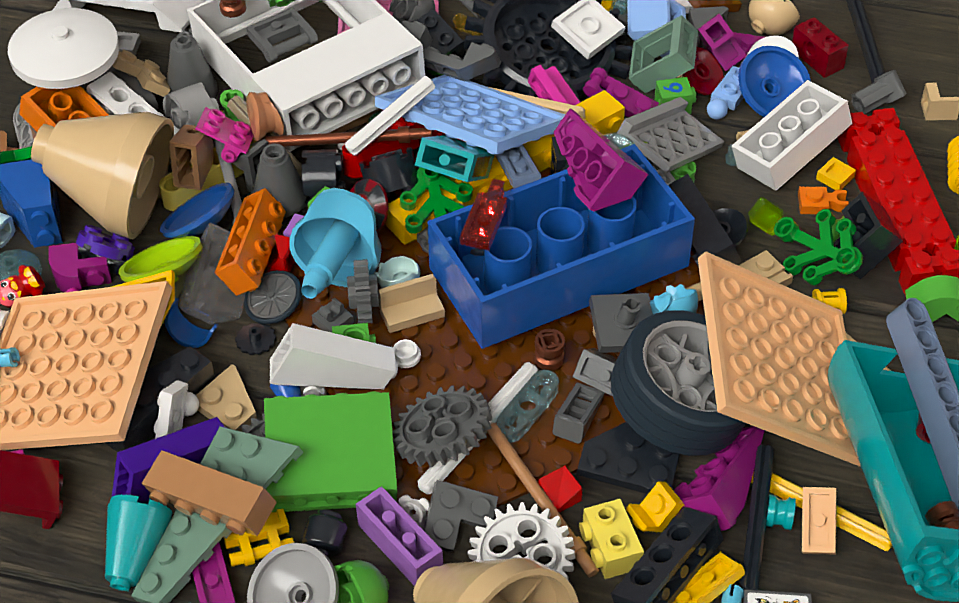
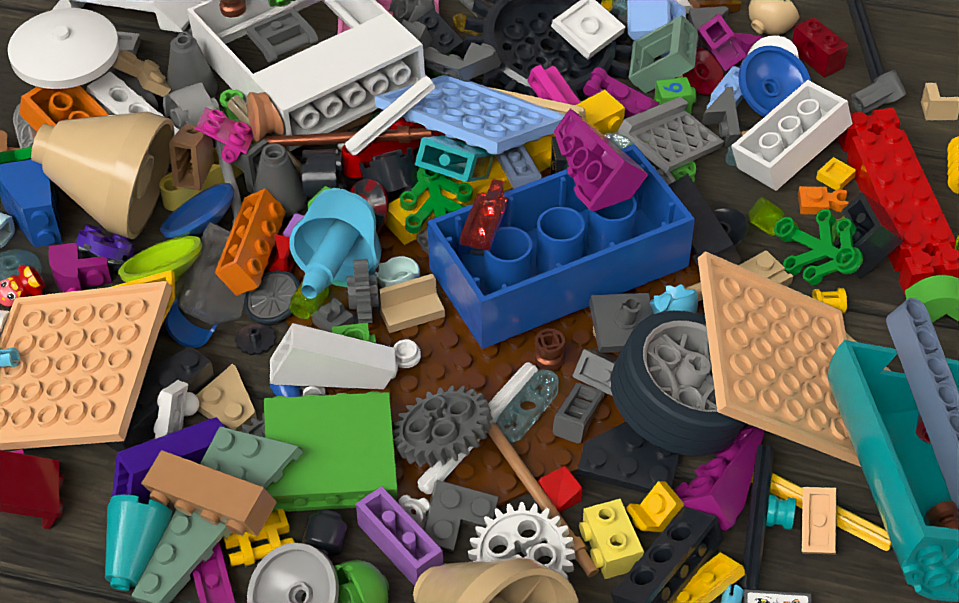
(305, 307): none -> clear neon green brick
(724, 113): none -> dark grey slope

